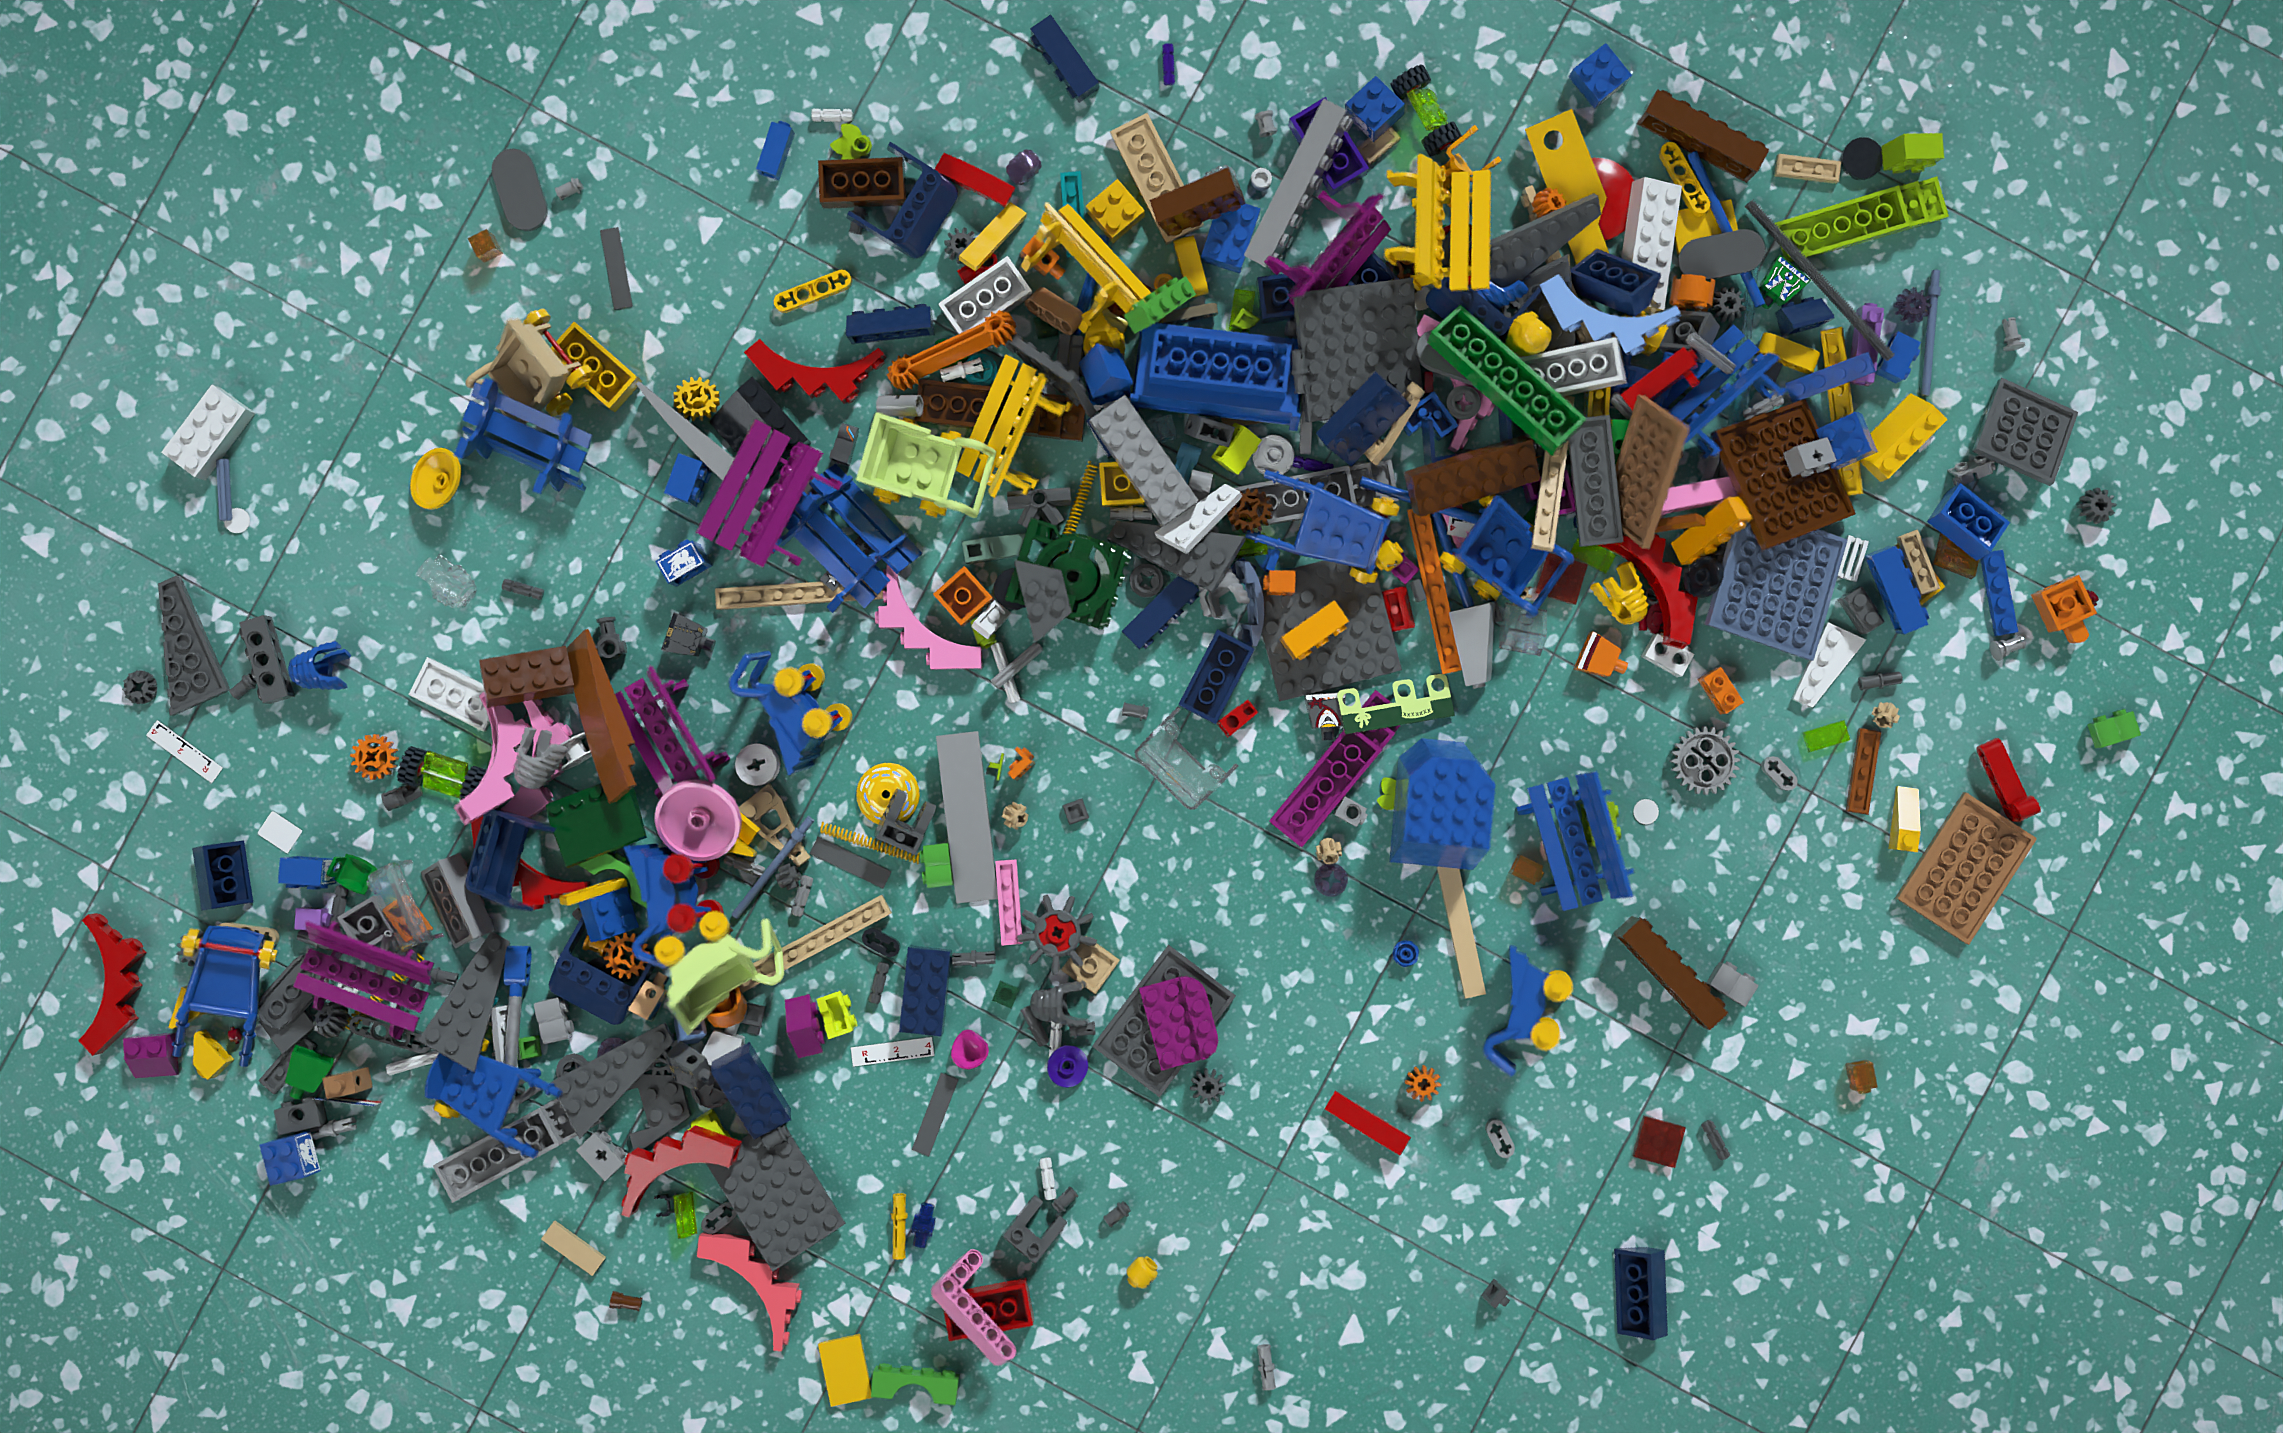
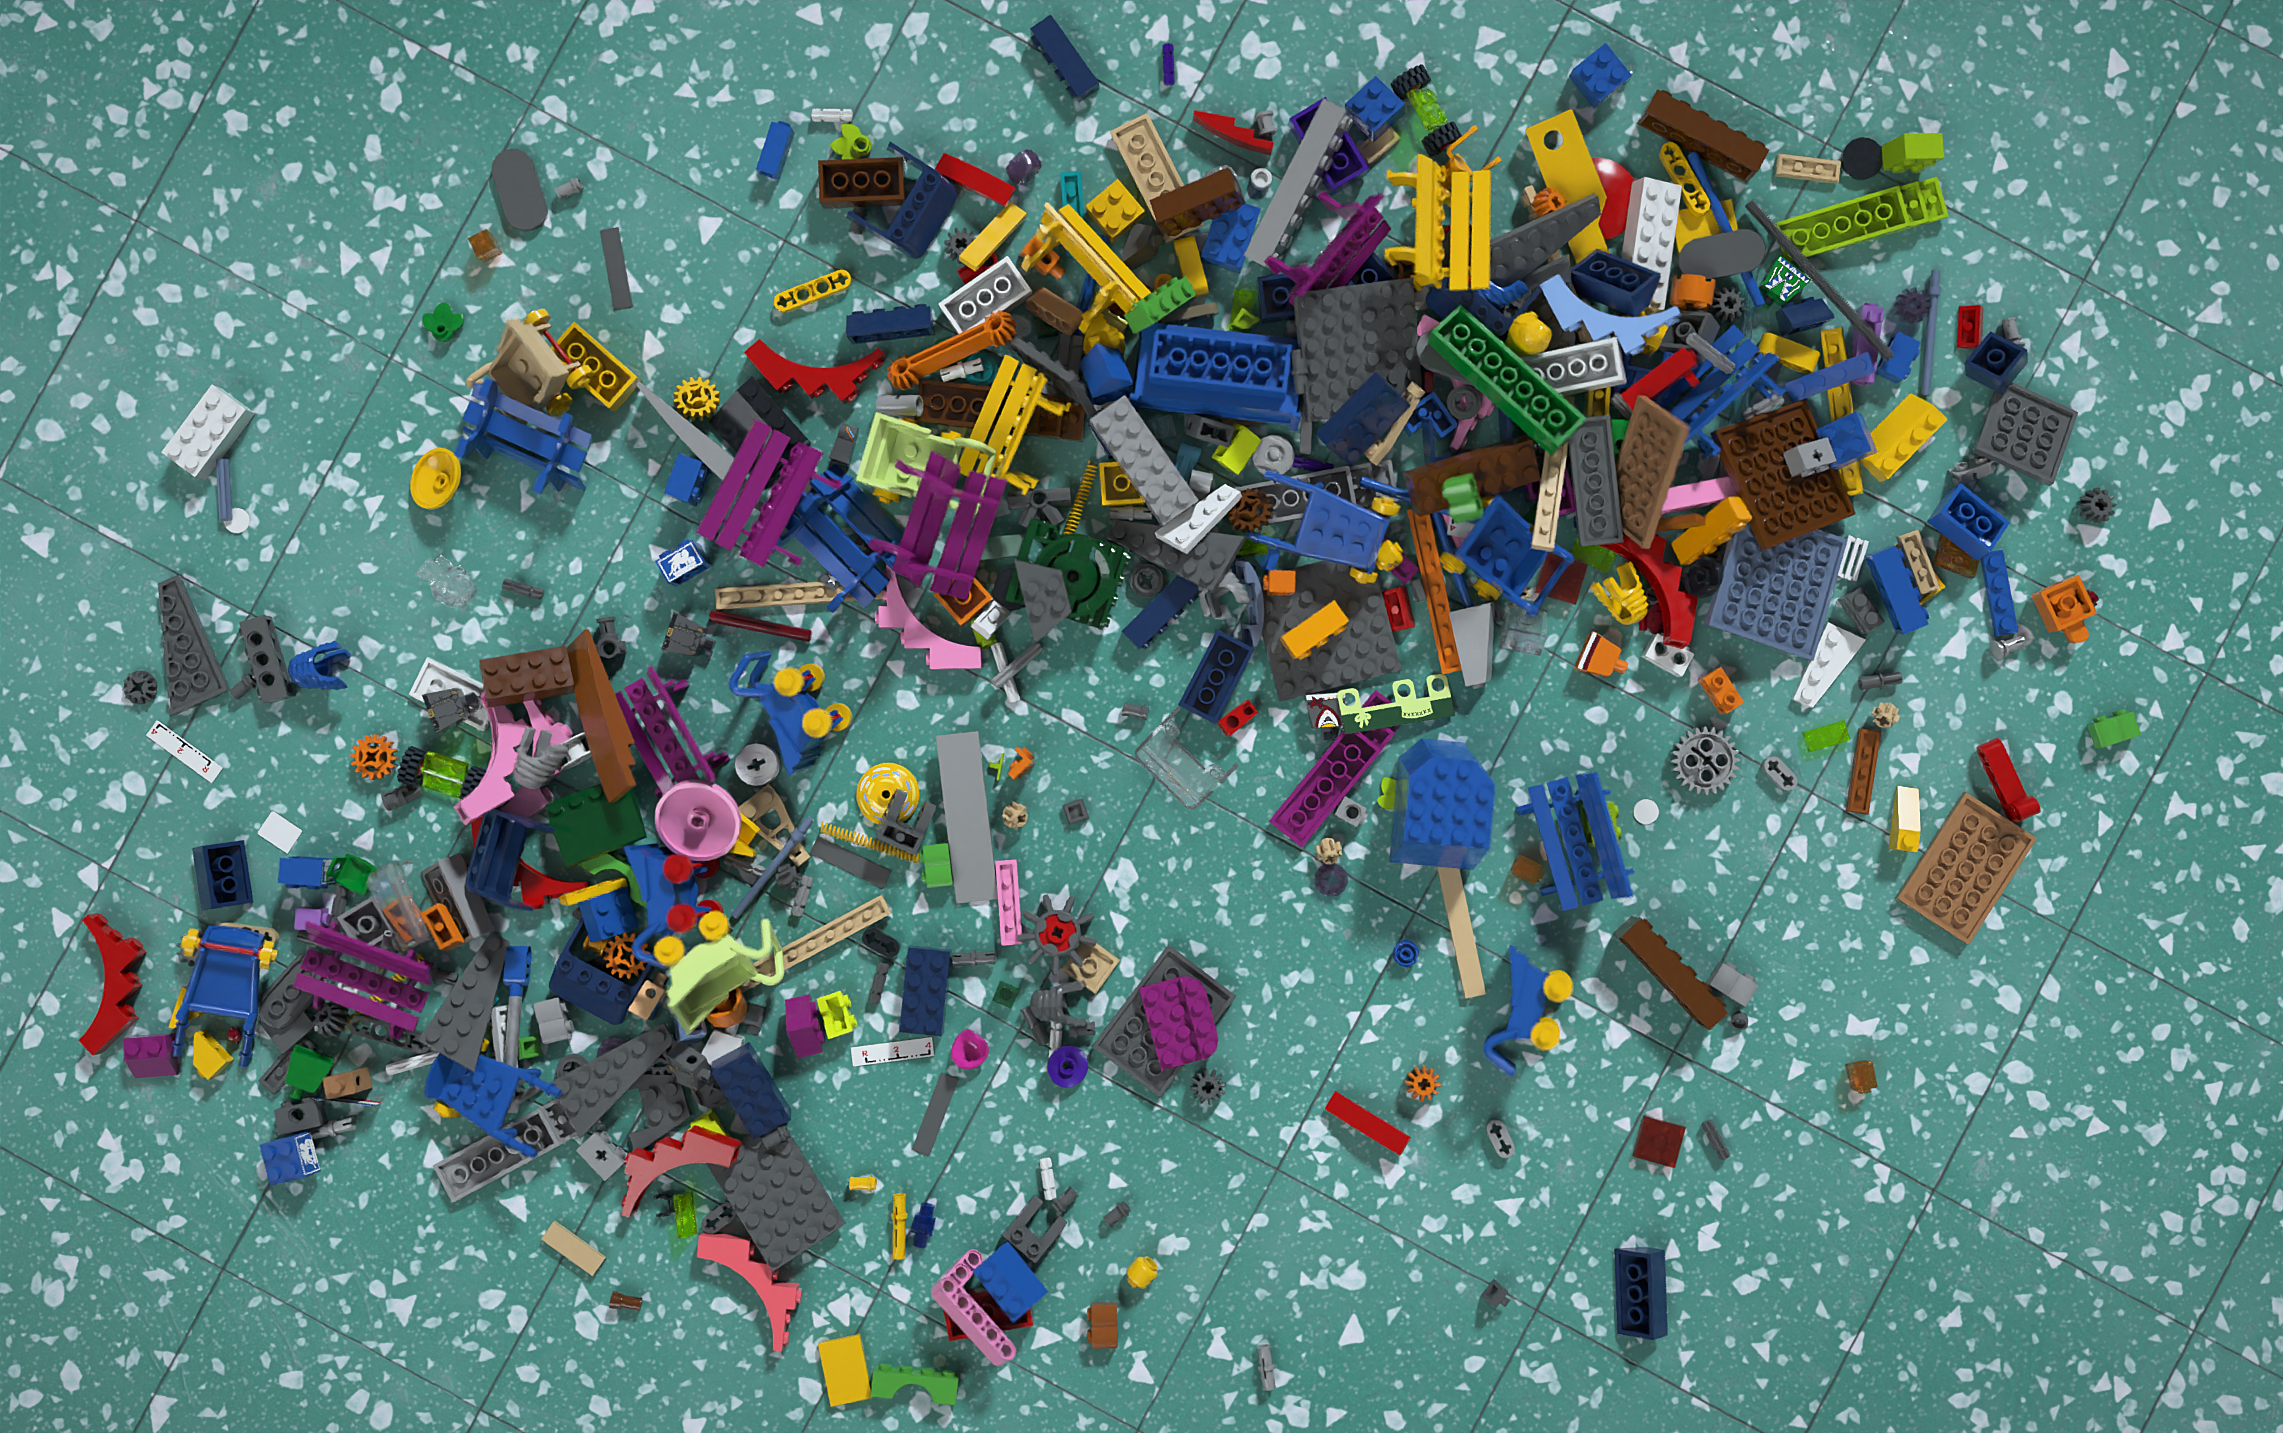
(442, 927): none -> orange brick
(443, 319): none -> green plate
(448, 708): none -> dark grey torso
(760, 626): none -> dark red axle
(863, 1183): none -> yellow pin
(923, 530): none -> magenta piece
(1010, 1281): none -> blue slope
(1104, 1325): none -> dark orange brick
(1141, 245): none -> dark grey slope
(1224, 128): none -> red slope
(1463, 498): none -> bright green brick
(1742, 1023): none -> dark grey hinge
(1970, 326): none -> red slope
(1996, 362): none -> dark blue brick

